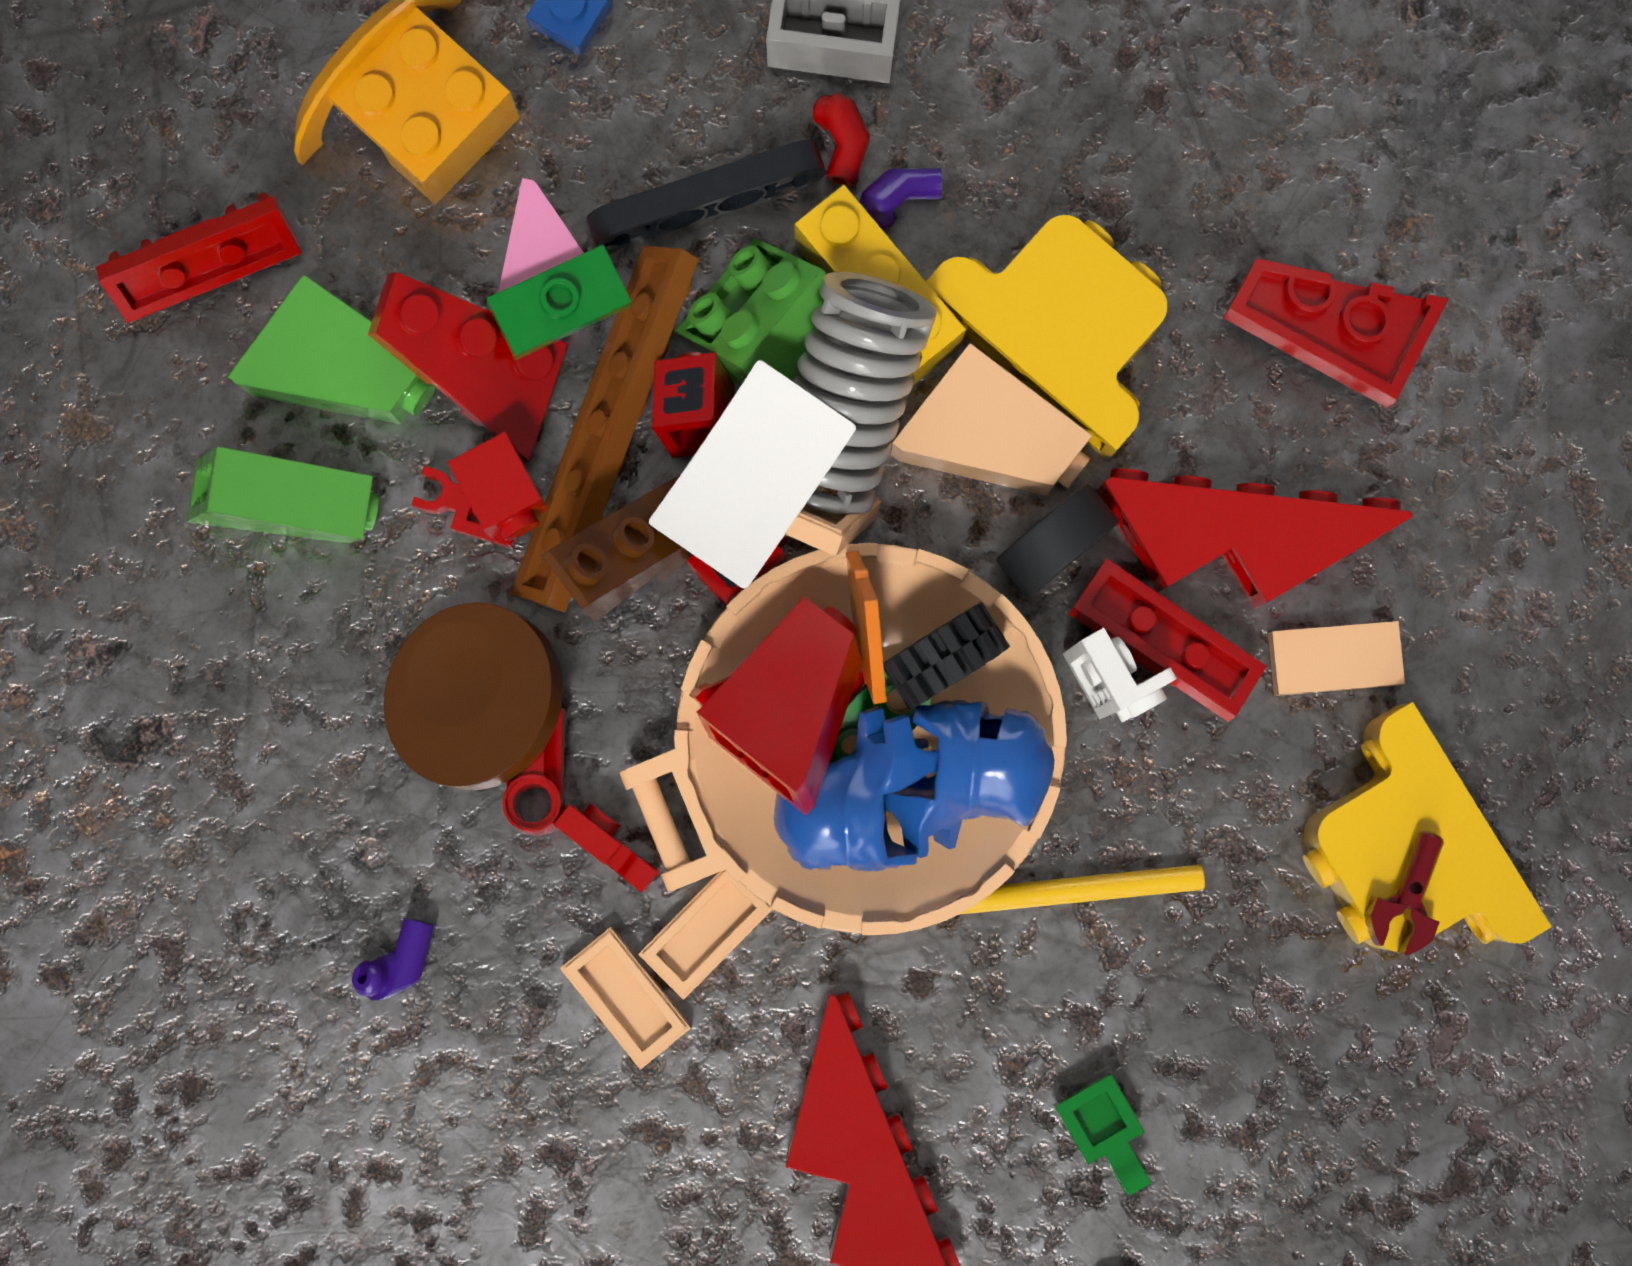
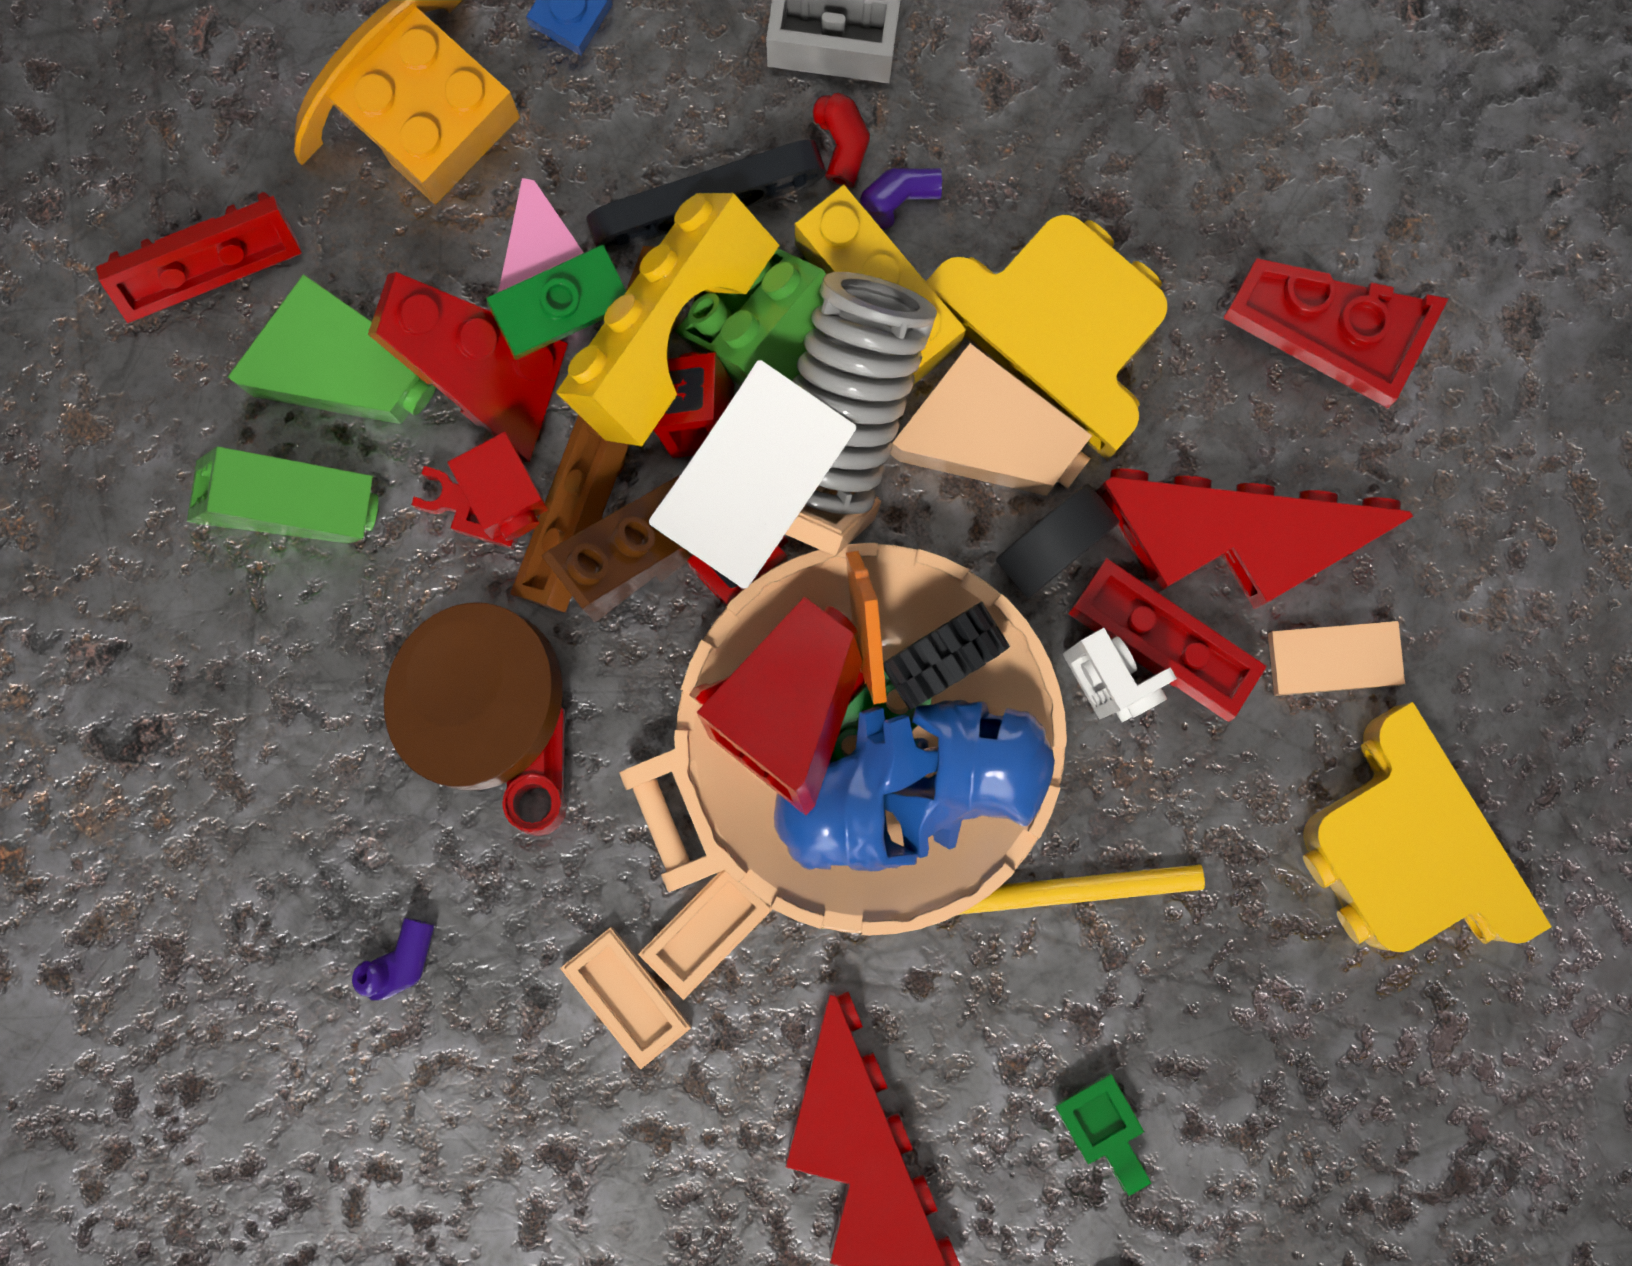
(596, 834): red plate -> none
(623, 374): none -> yellow arch
(1408, 899): dark red bar -> none

